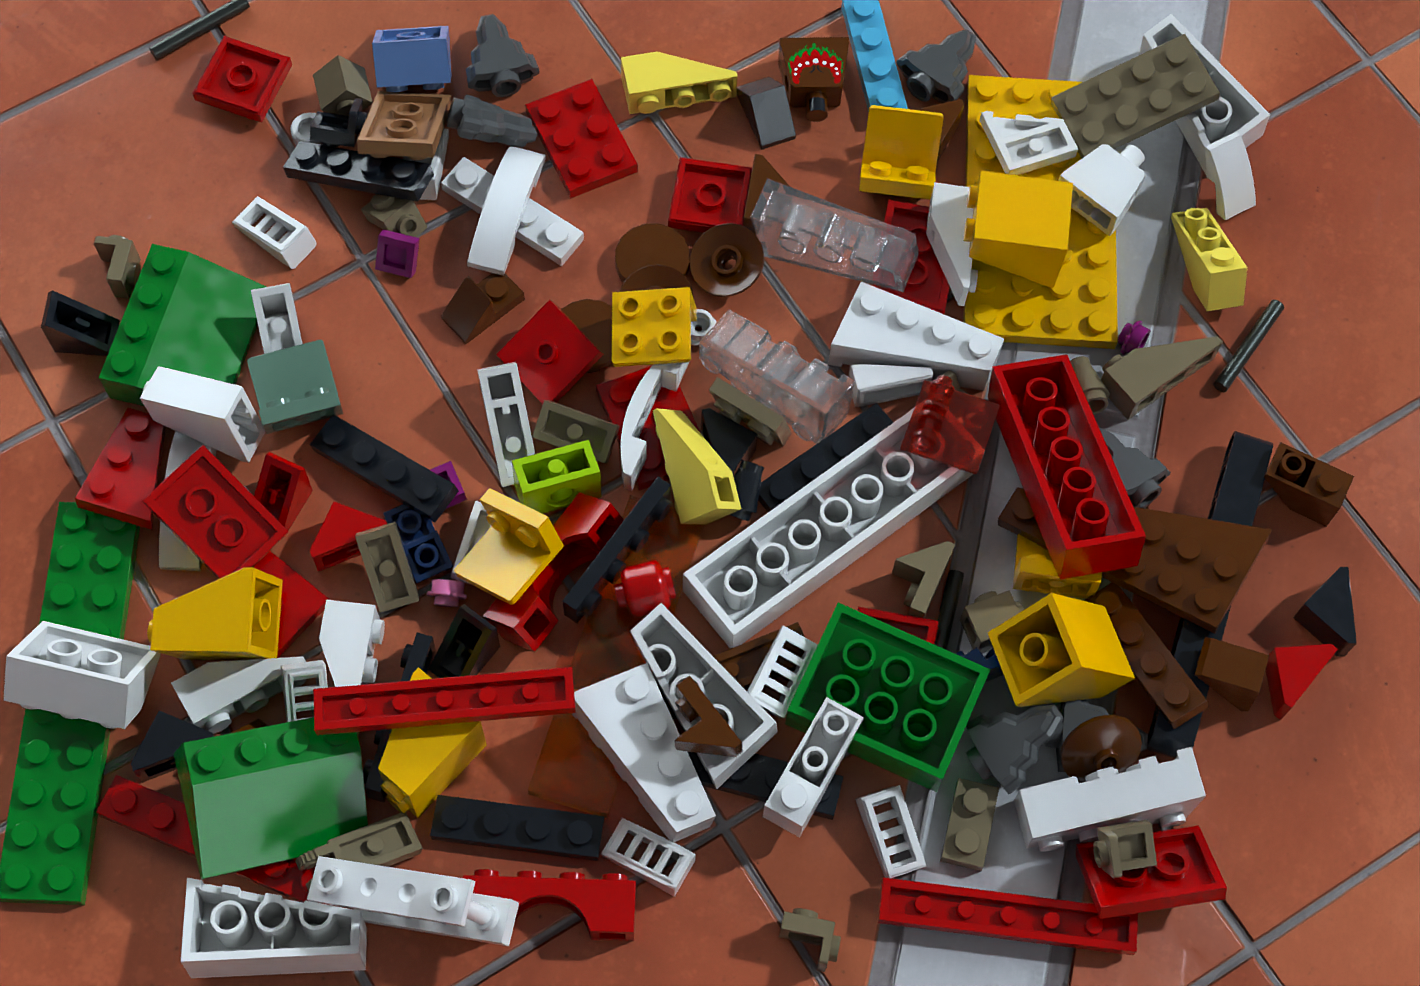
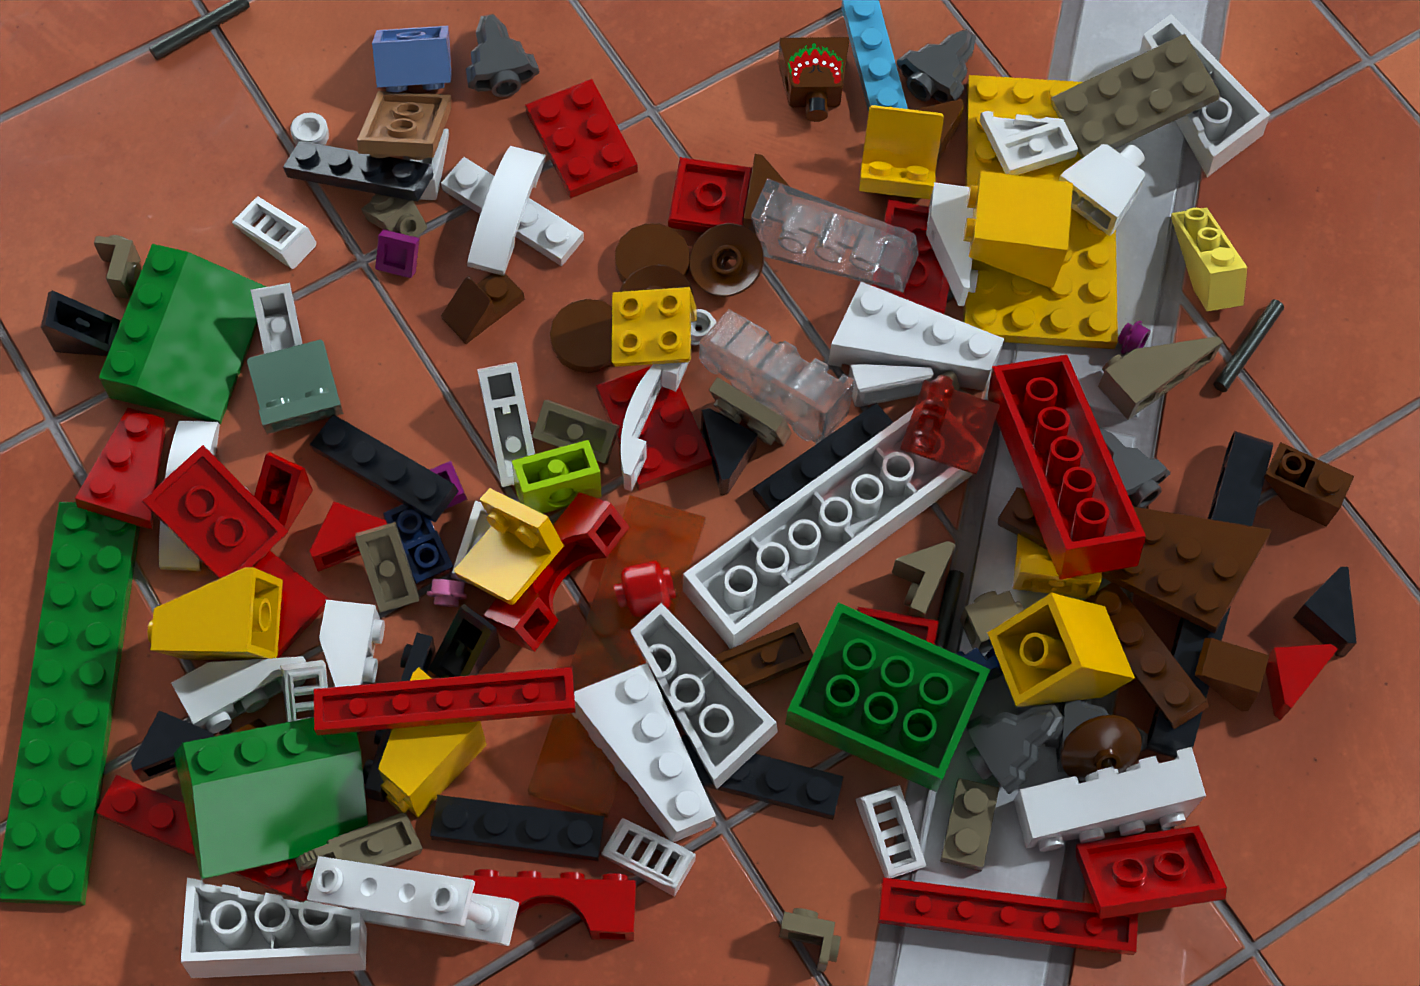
(80, 674): white slope -> none
(205, 411): white slope -> none
(242, 79): red plate -> none
(336, 129): black bracket -> none
(340, 84): dark tan brick -> none
(489, 122): dark grey rock -> none
(550, 353): red plate -> none
(609, 563): black plate -> none
(668, 81): light yellow slope -> none
(698, 475): light yellow slope -> none
(711, 731): reddish brown slope -> none
(748, 487): black cone -> none
(767, 111): black slope -> none
(780, 707): white slope -> none
(812, 767): white slope -> none
(1091, 384): dark tan cone -> none
(1125, 847): dark tan bracket -> none
(1231, 172): white slope -> none

